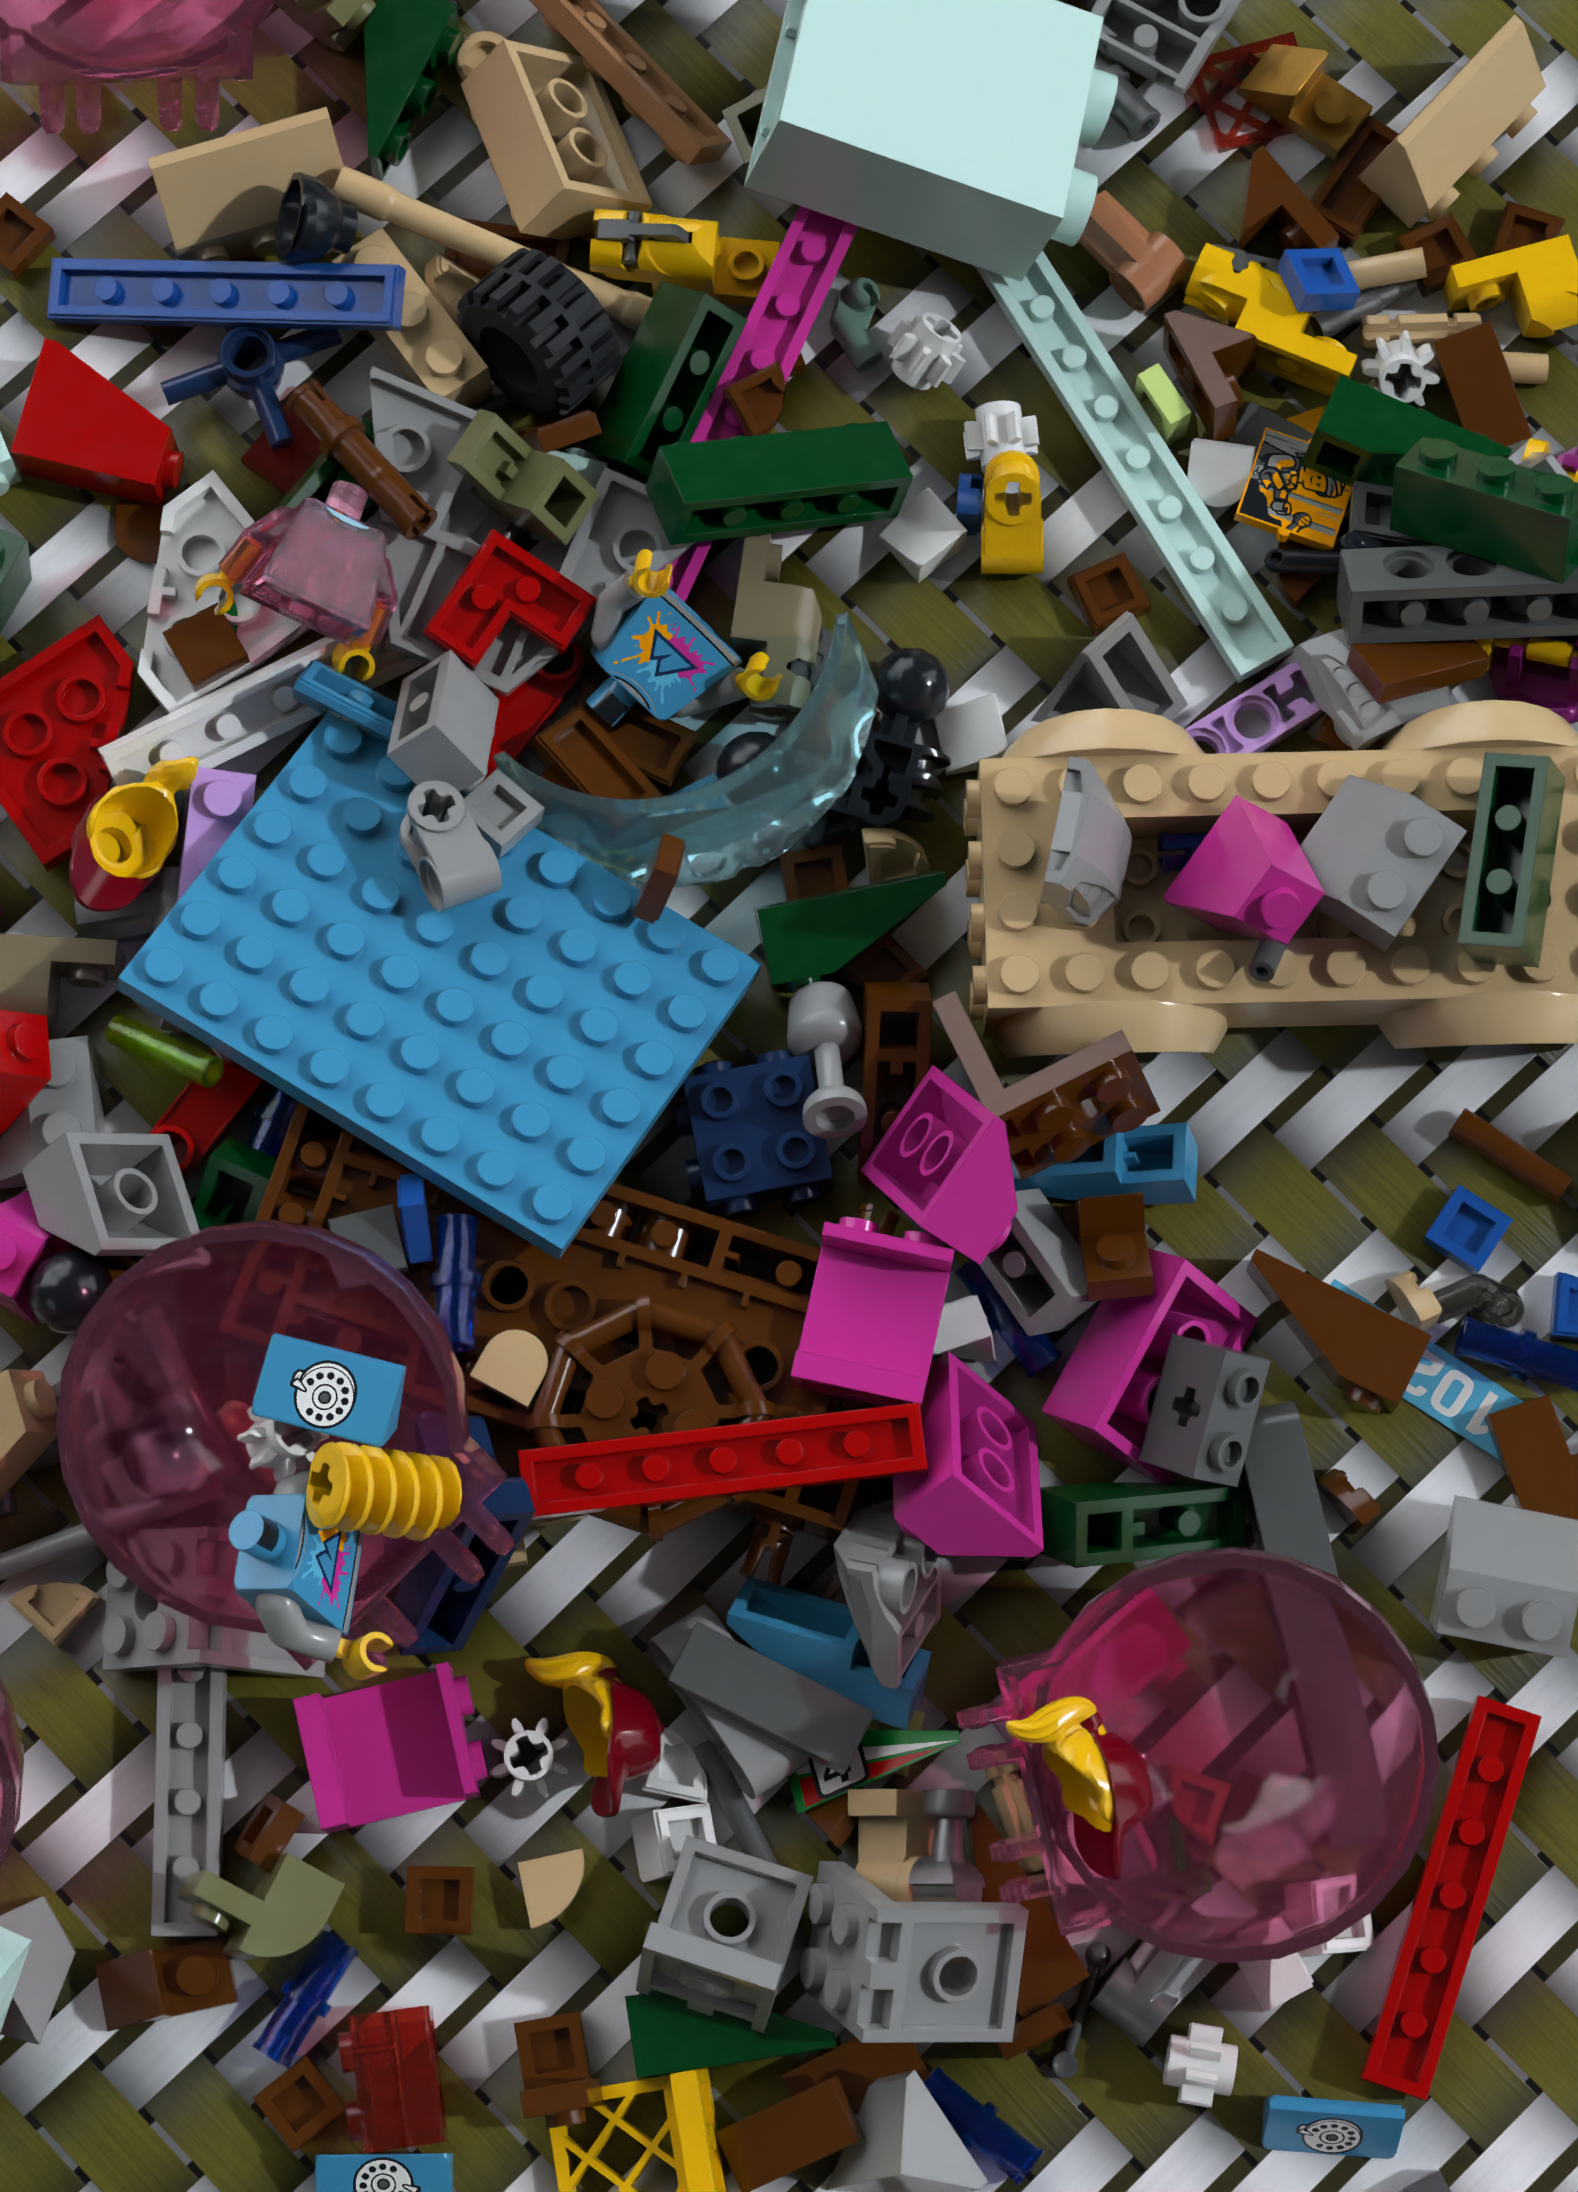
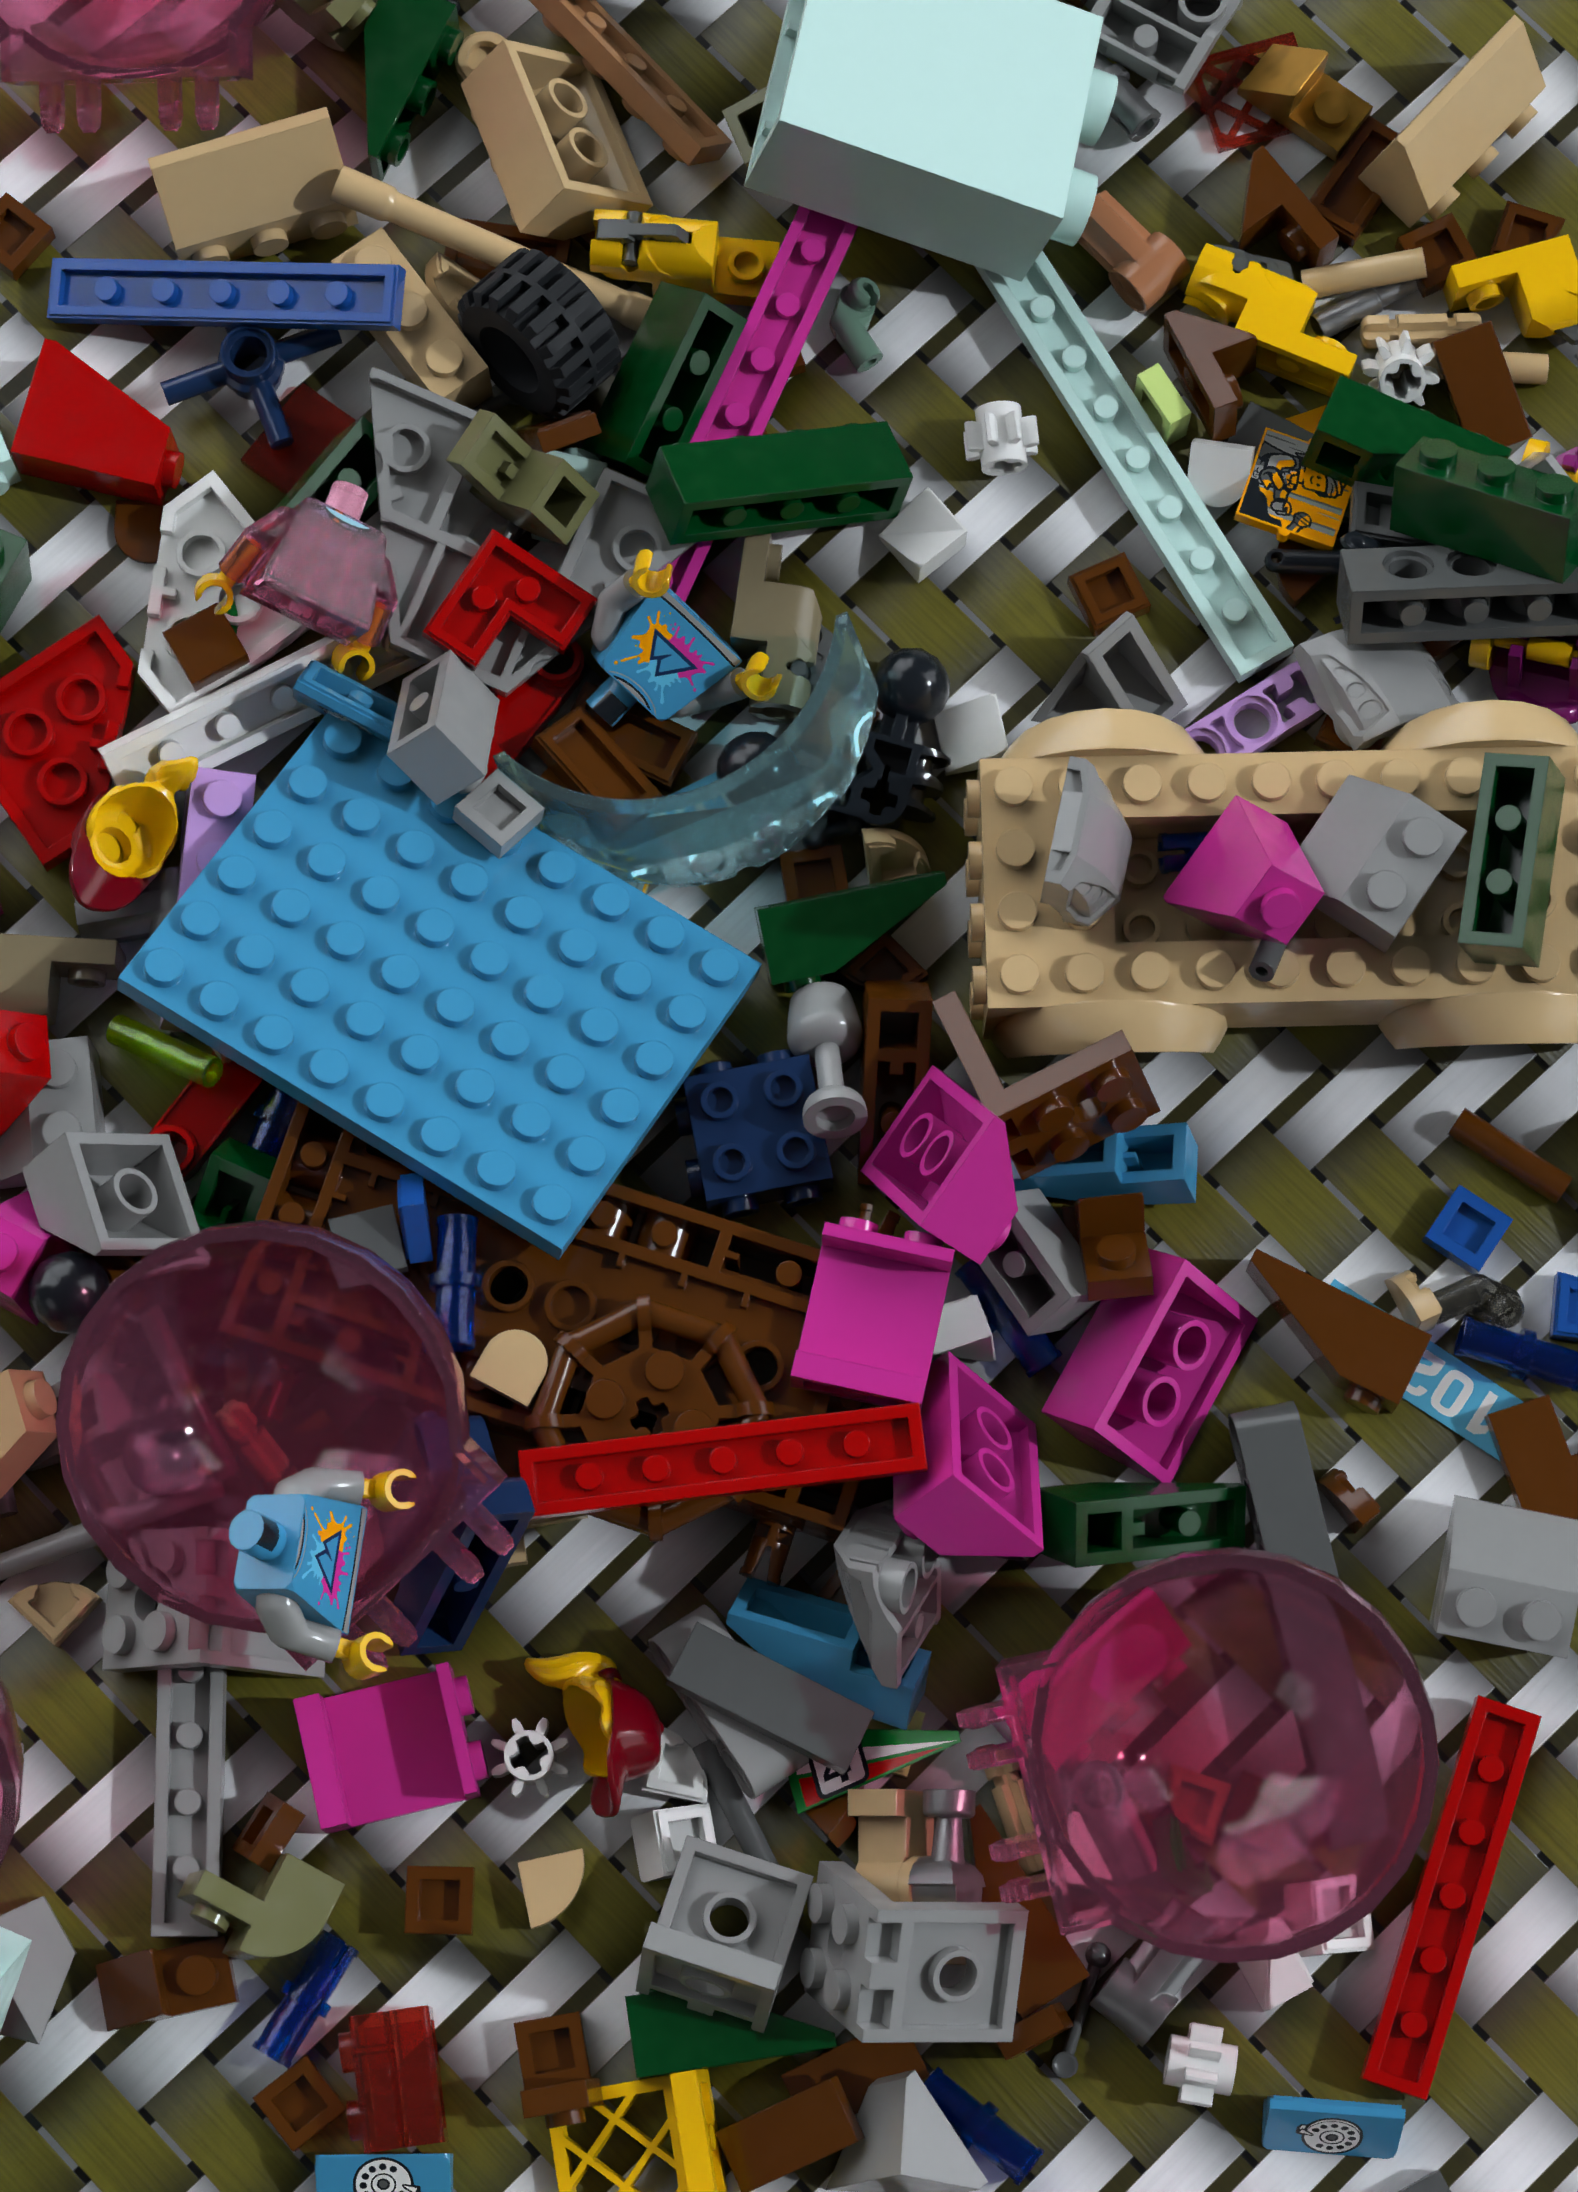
(271, 1452): white gear -> none
(313, 221): black piece -> none
(329, 1390): dark azure slope -> none
(344, 440): reddish brown pin -> none
(382, 1491): yellow piece -> none
(447, 847): light grey piece -> none
(659, 878): reddish brown tile -> none
(757, 400): reddish brown tile -> none
(926, 351): white gear -> none
(970, 502): blue tile -> none
(1012, 522): yellow piece -> none
(1099, 1775): hair -> none
(1204, 1410): dark grey brick -> none
(1318, 279): blue tile -> none
(1413, 668): reddish brown tile -> none

